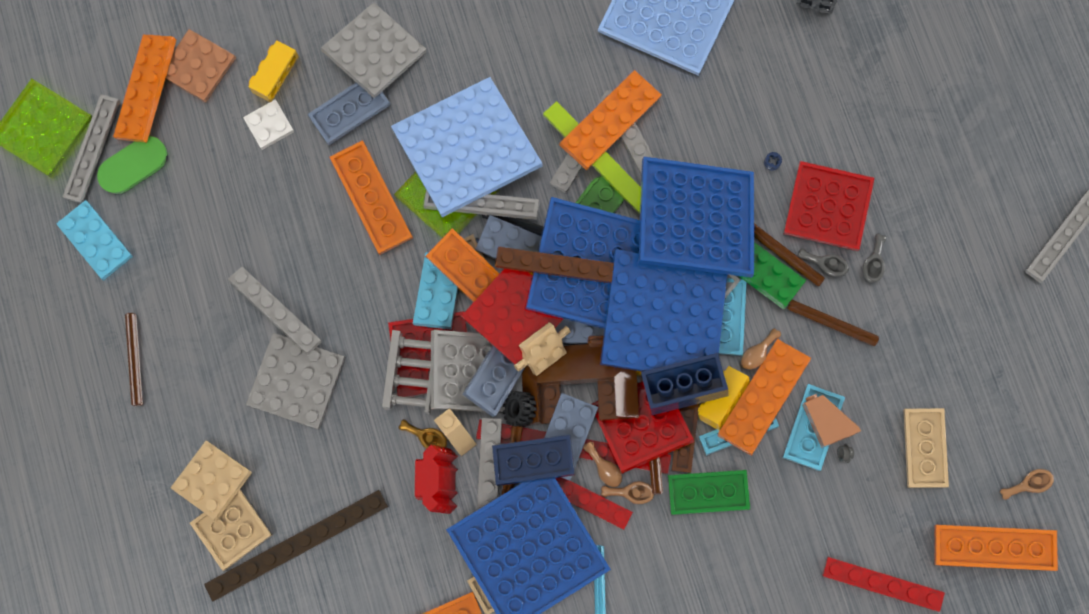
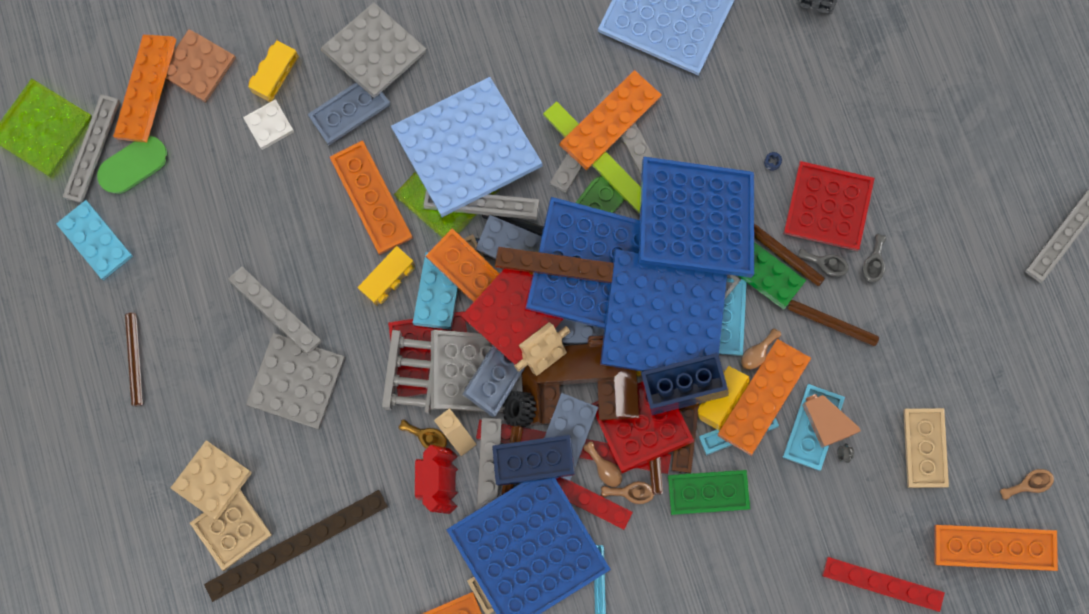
(387, 276): none -> yellow brick

